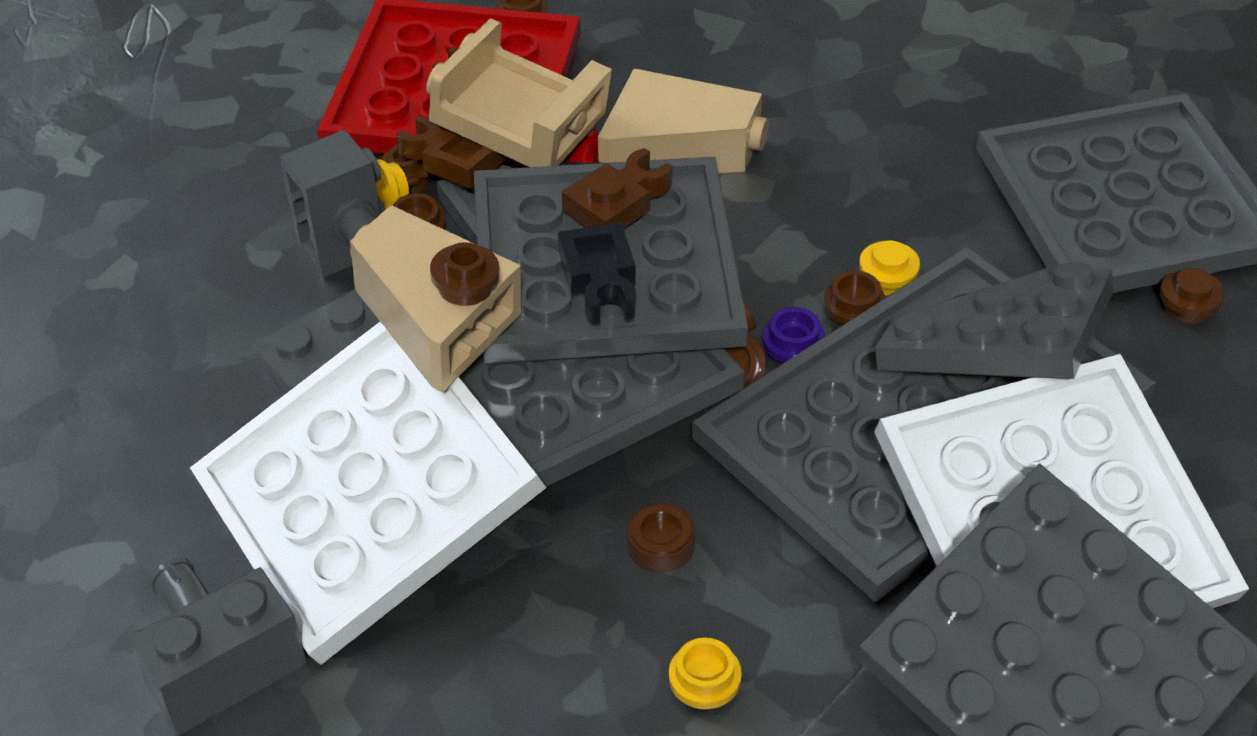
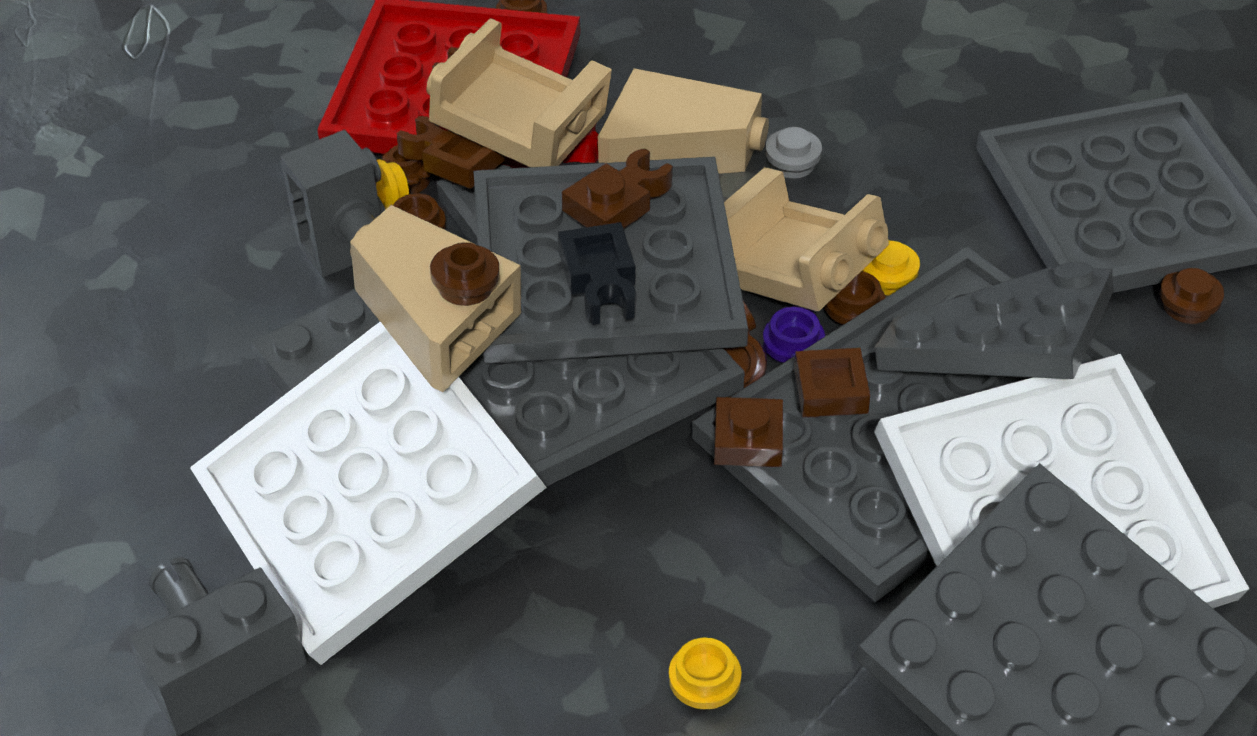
(661, 537): reddish brown tile -> none
(749, 432): none -> reddish brown plate
(793, 151): none -> light grey plate
(799, 249): none -> tan panel
(831, 382): none -> reddish brown plate

